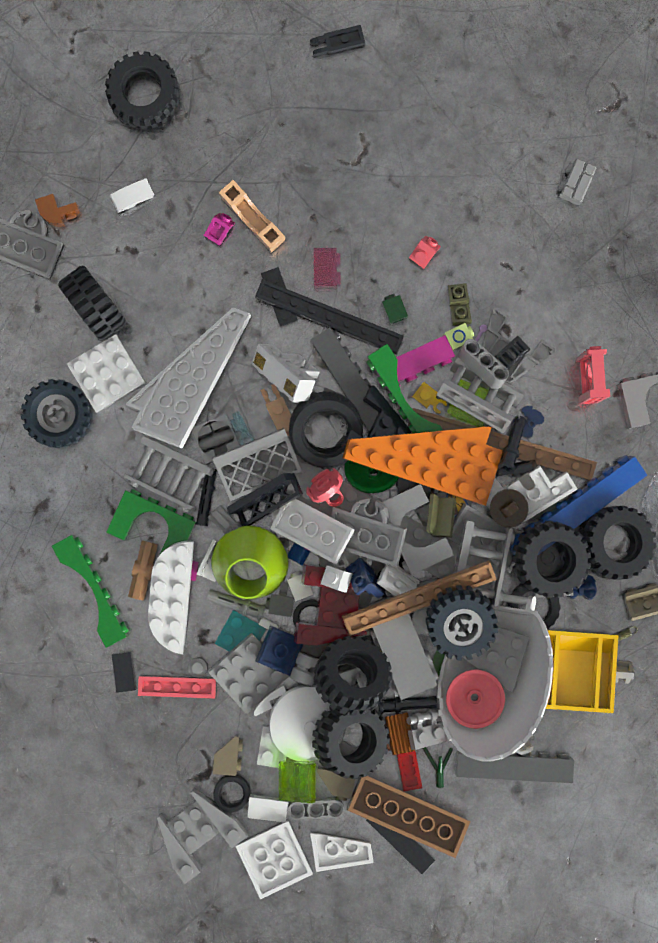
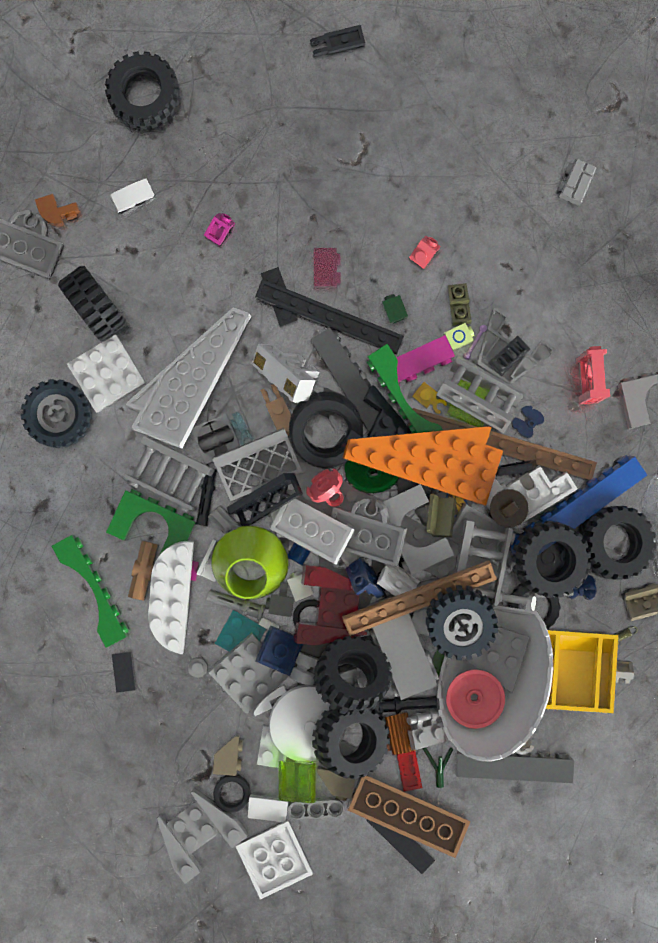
(177, 687): coral plate -> none
(251, 216): light nougat arch -> none
(336, 578): white brick -> none
(339, 852): white wing -> none
(486, 372): light grey beam -> none
(511, 451): black pin -> none

